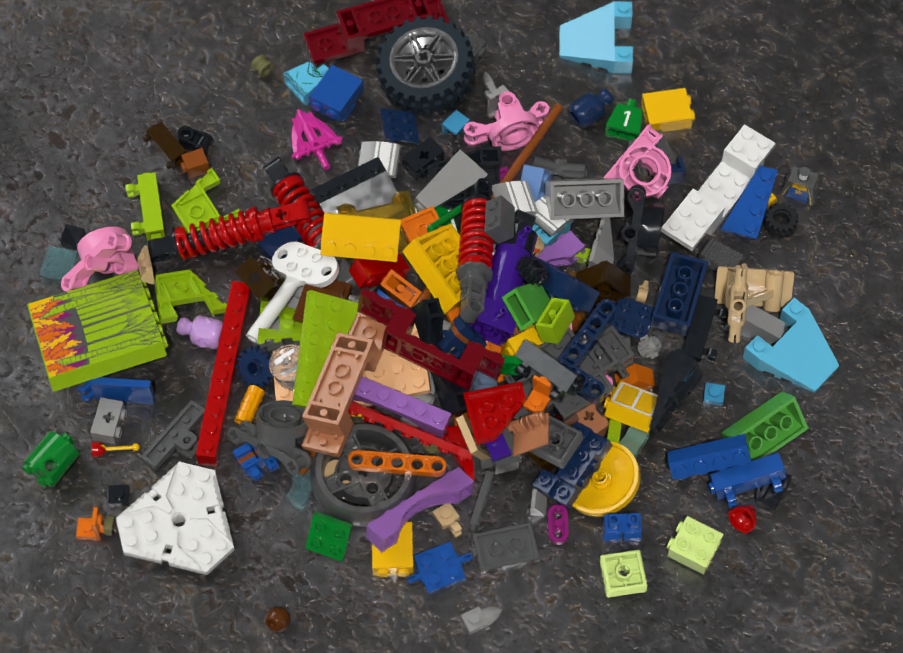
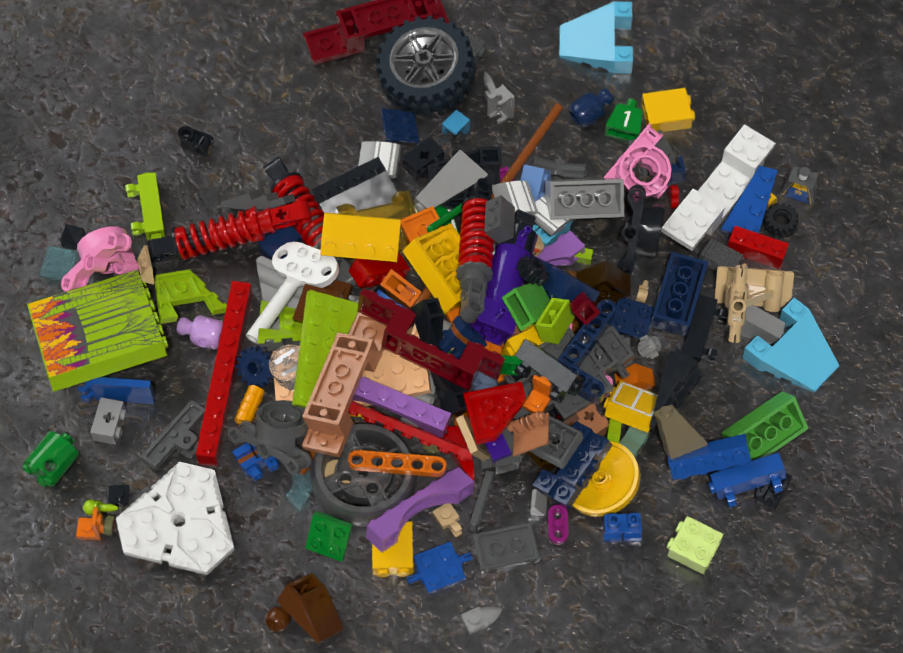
(89, 504): none -> lime bar
(99, 448): hinge -> none
(165, 145): dark brown brick -> none
(194, 163): dark orange brick -> none
(196, 205): lime wing -> none
(255, 199): none -> dark grey slope
(260, 277): dark brown brick -> none
(262, 65): olive wheel -> none
(304, 79): medium azure torso -> none
(307, 123): dark pink bar -> none
(311, 607): none -> reddish brown slope
(336, 94): blue brick -> none
(512, 125): bright pink piece -> none
(584, 308): none -> dark red brick
(603, 245): light grey wedge -> none
(632, 565): yellowish green brick -> none
(673, 196): none -> red tile
(677, 433): none -> dark tan slope
(714, 394): dark azure plate -> none
(743, 518): red piece -> none
(758, 247): none -> red brick

